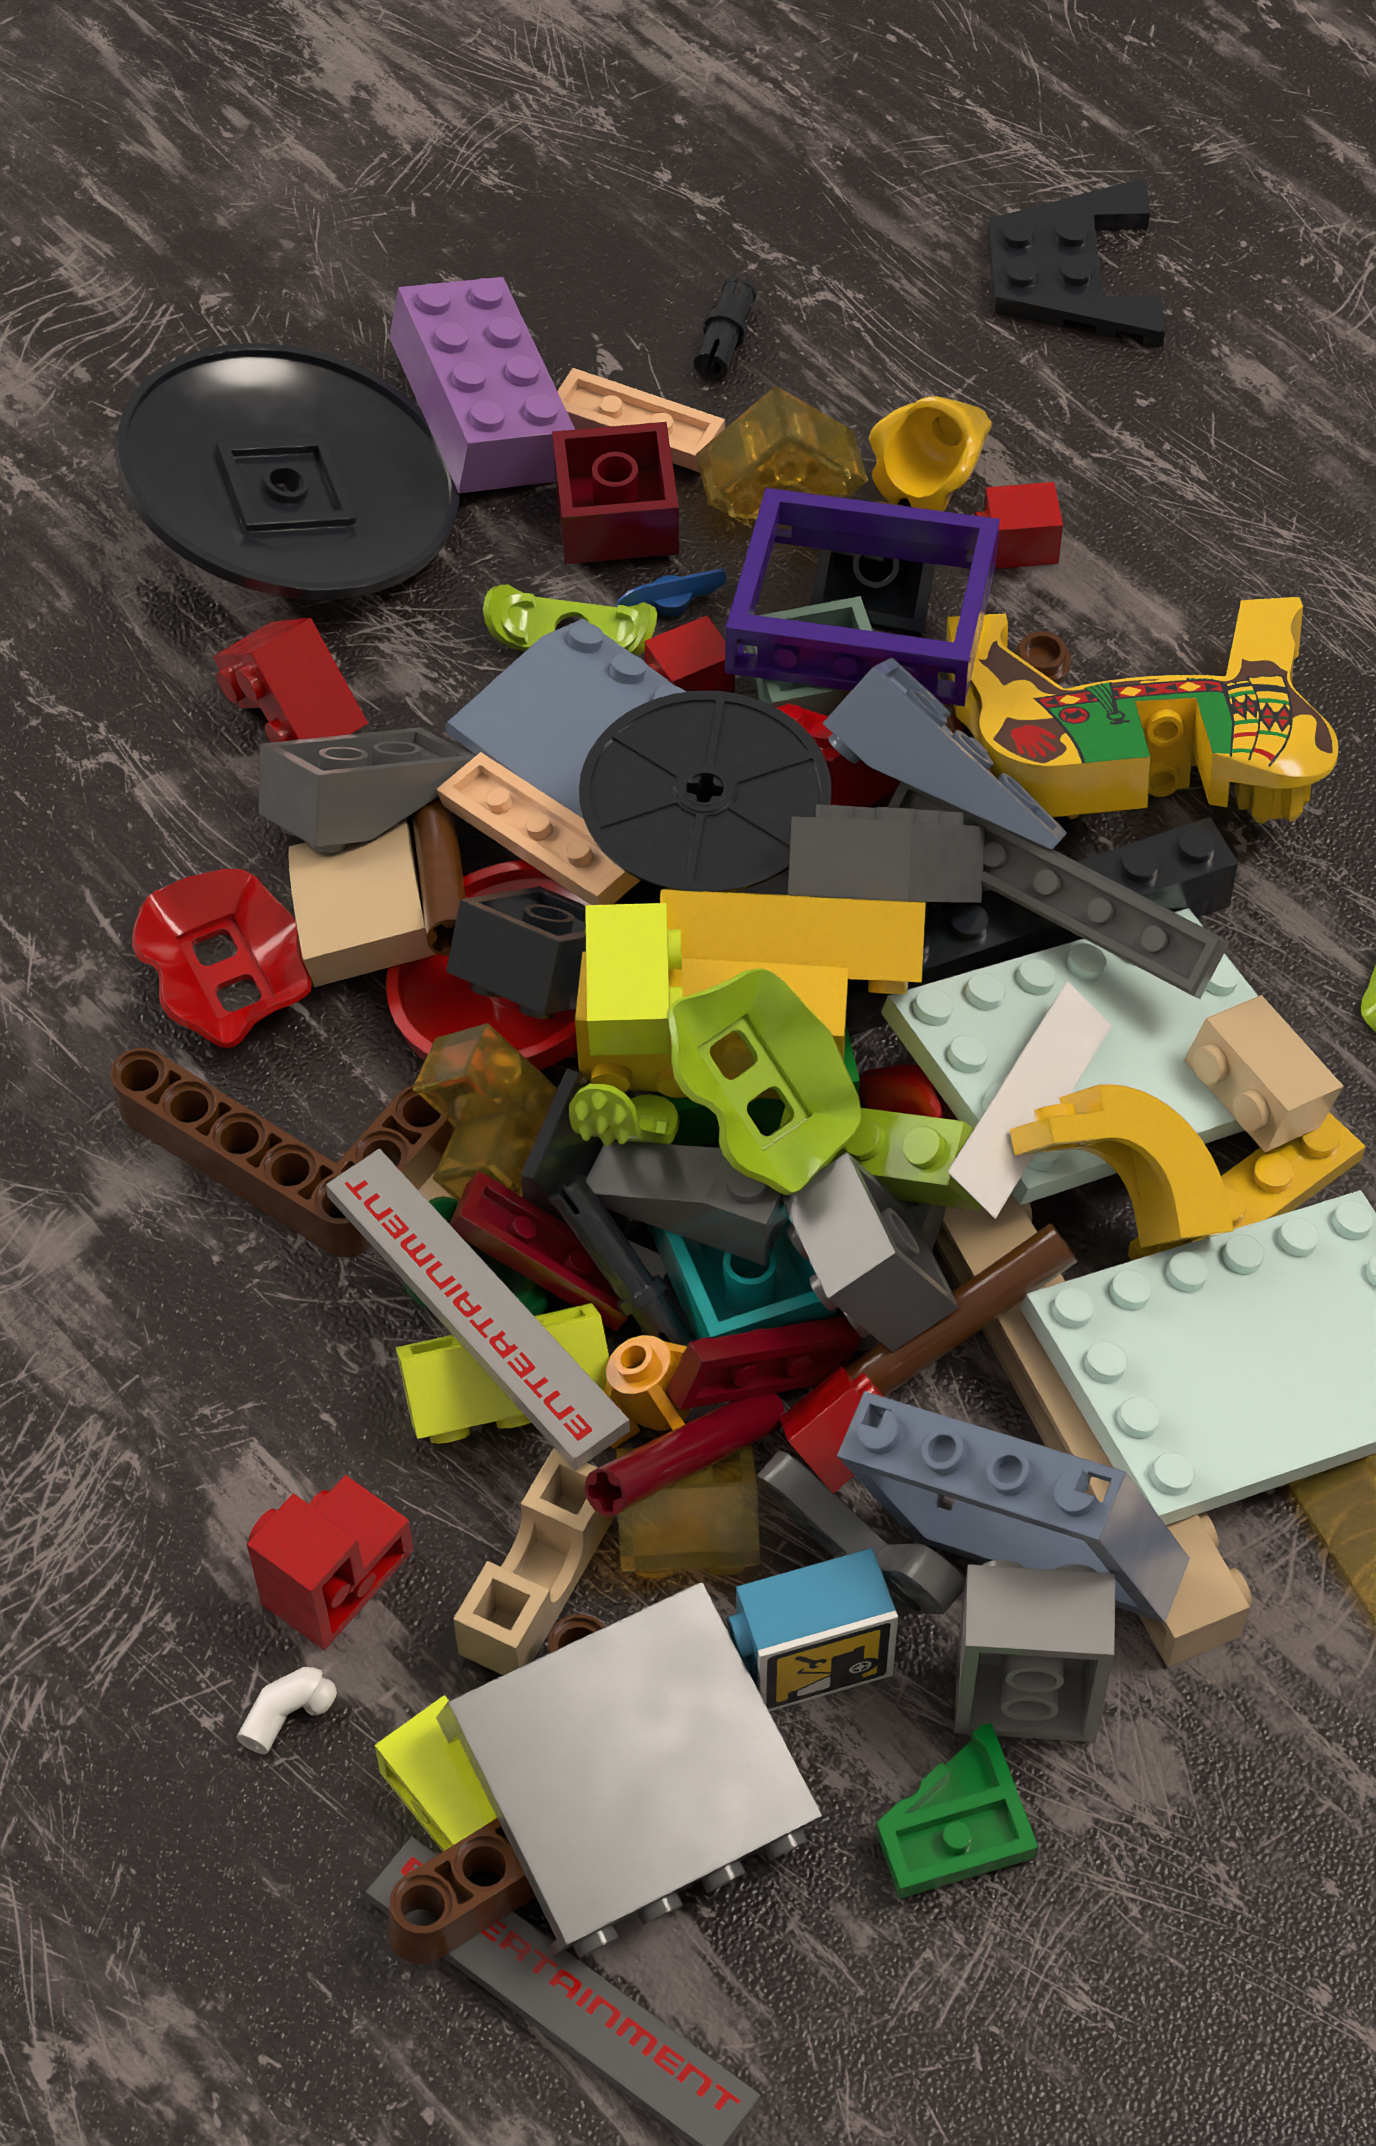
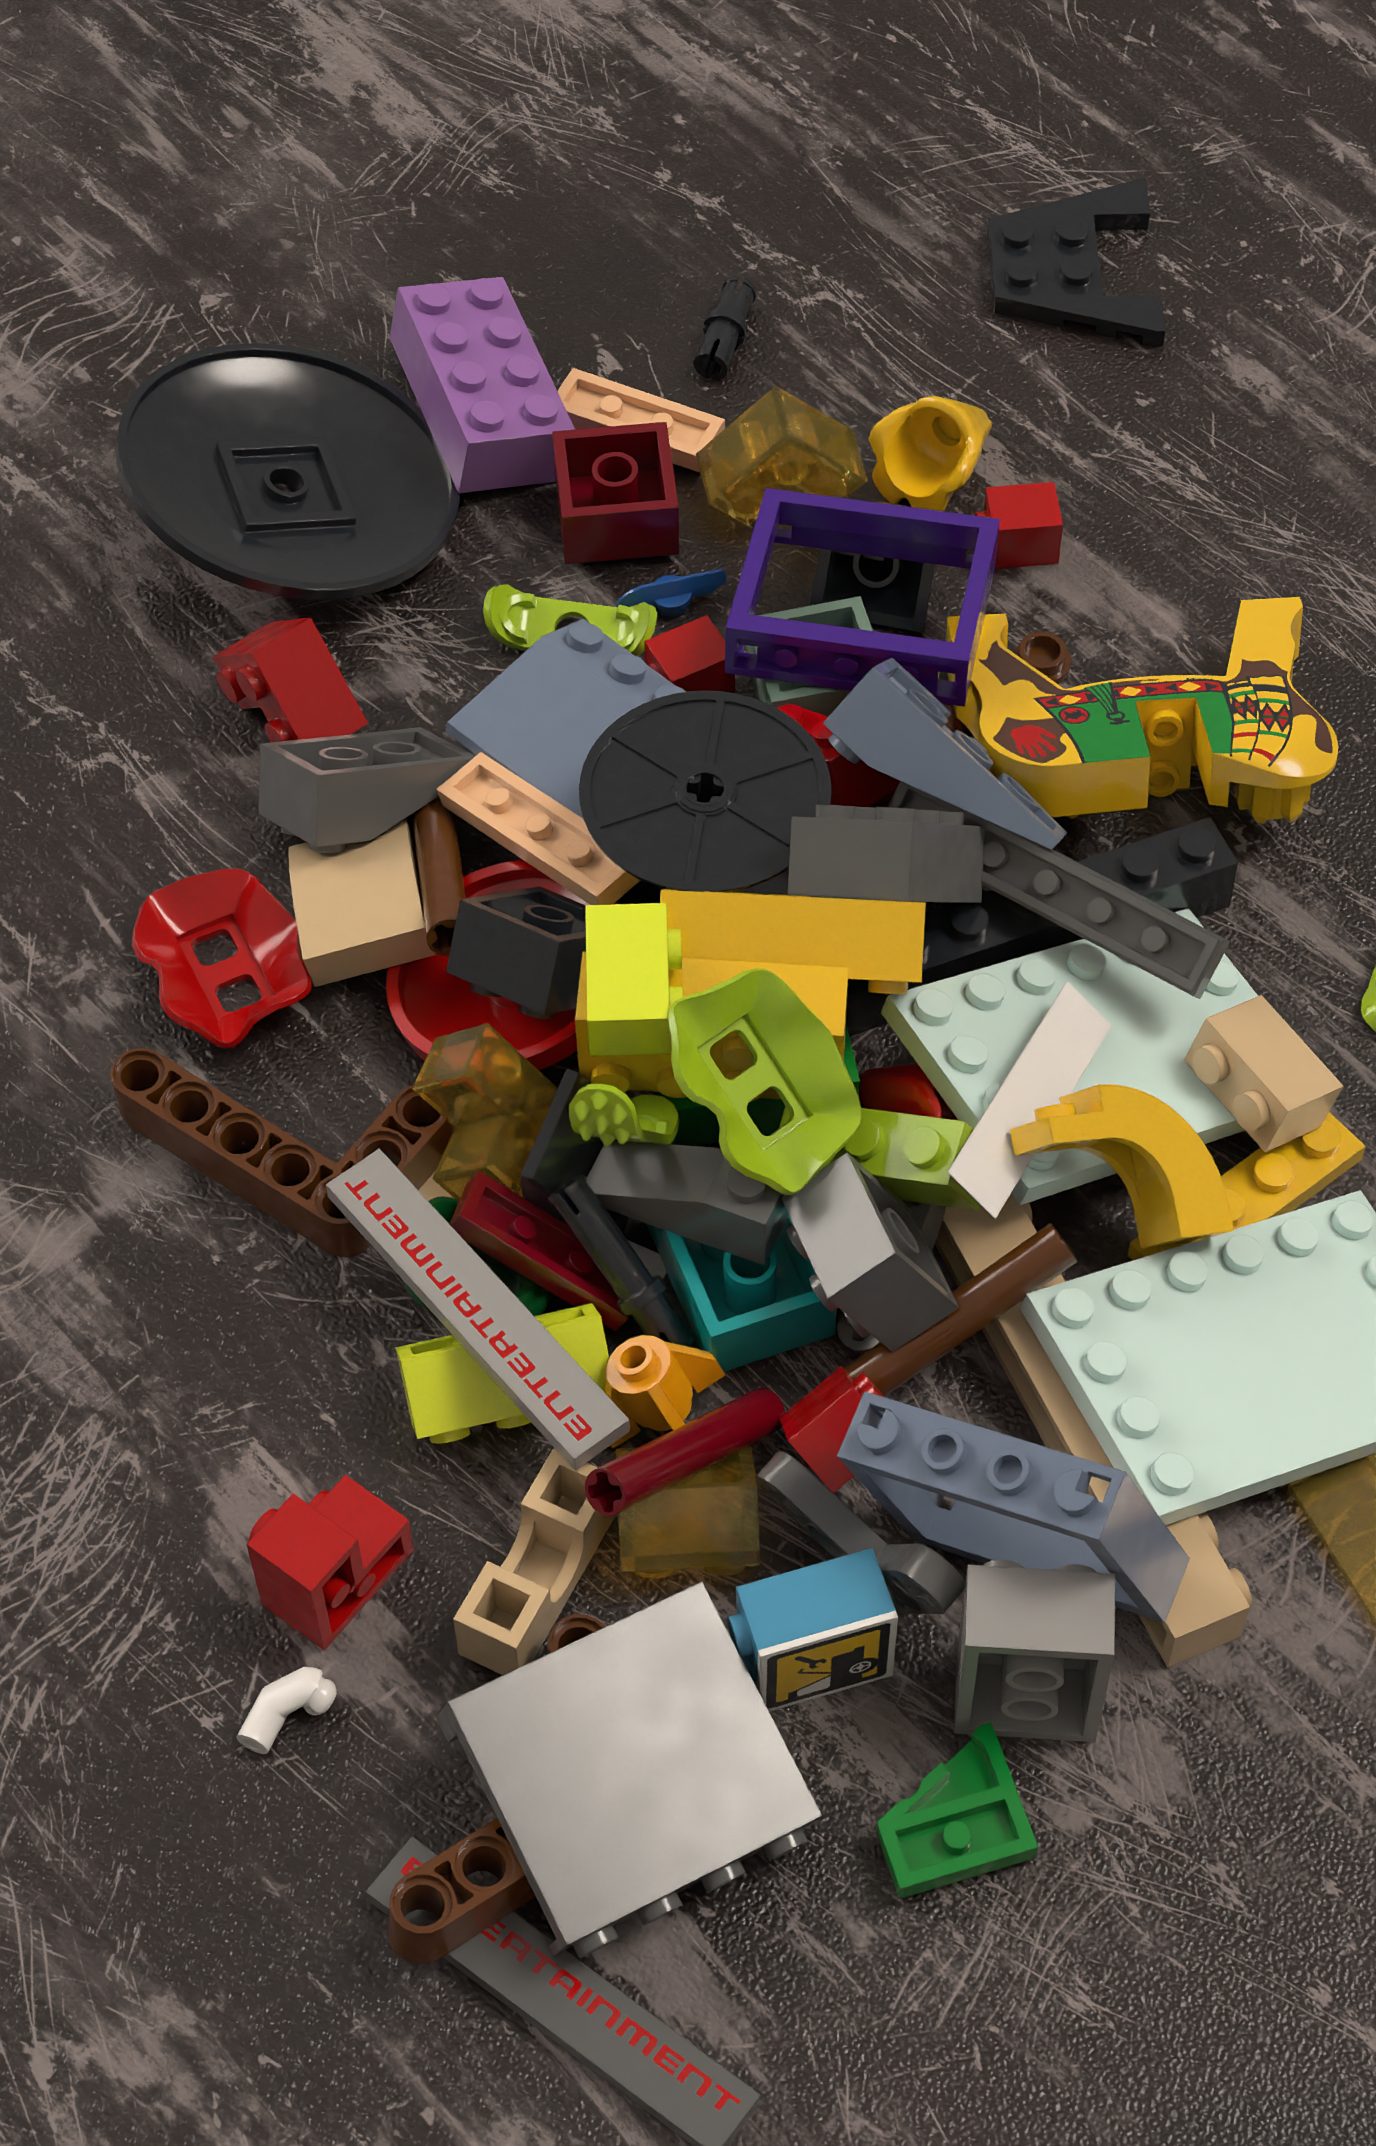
(434, 1778): neon yellow brick -> none
(762, 1362): dark red plate -> none

